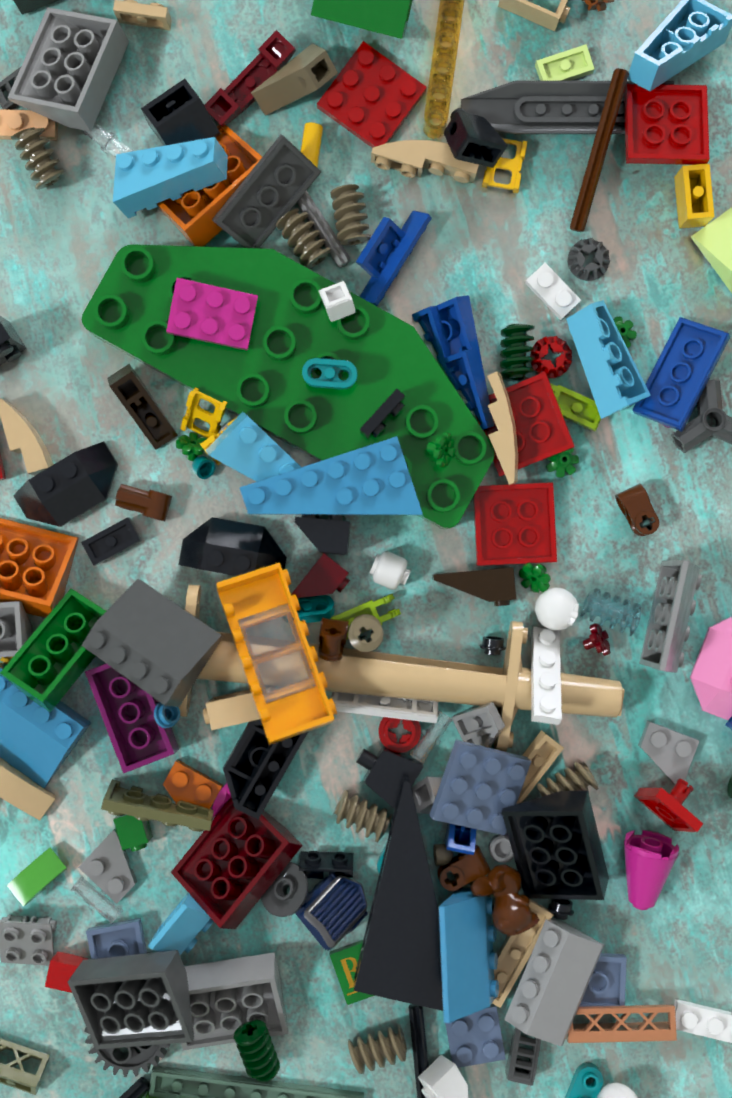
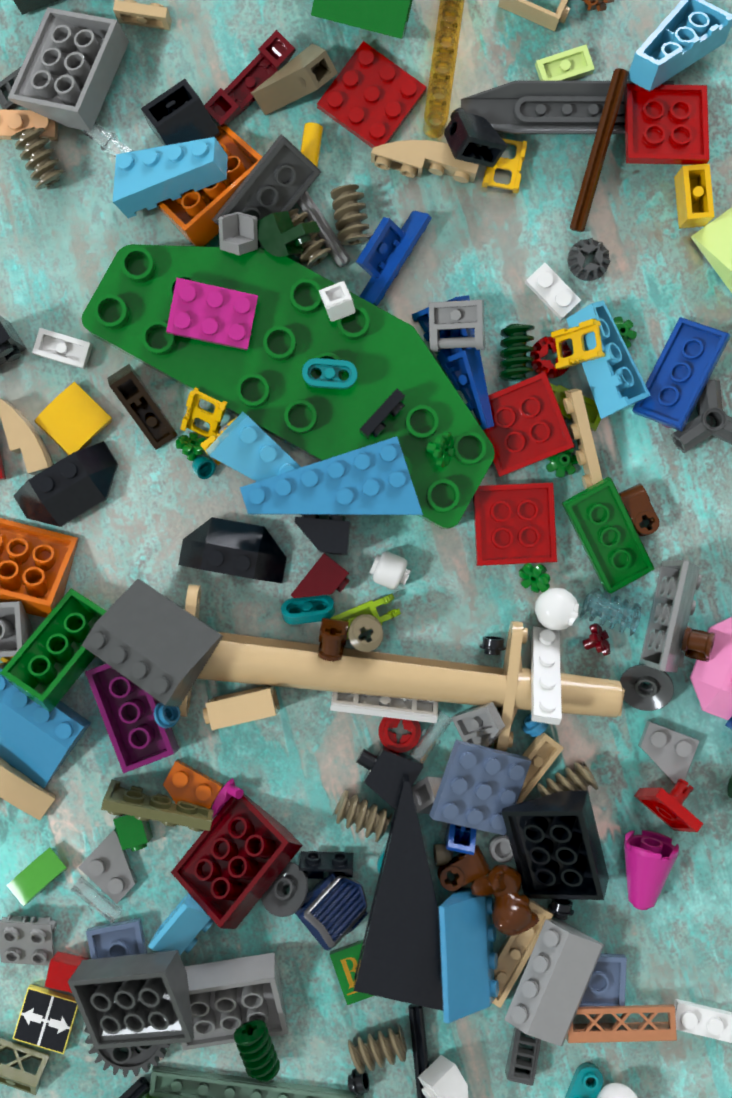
(46, 1019): none -> black tile
(62, 348): none -> white plate
(73, 419): none -> yellow slope
(111, 541): black plate -> none
(150, 503): reddish brown piece -> none
(238, 233): none -> light grey panel
(257, 767): black wedge -> none
(276, 653): light orange window -> none
(281, 237): none -> dark green brick
(358, 1082): none -> black plate
(456, 315): none -> light grey plate
(476, 1038): sand blue plate -> none
(488, 584): dark brown slope -> none
(505, 438): tan slope -> none
(533, 728): none -> dark azure plate
(577, 334): none -> yellow piece
(581, 431): none -> tan plate
(608, 535): none -> green tile
(646, 696): none -> dark grey dish
(698, 644): none -> reddish brown piece

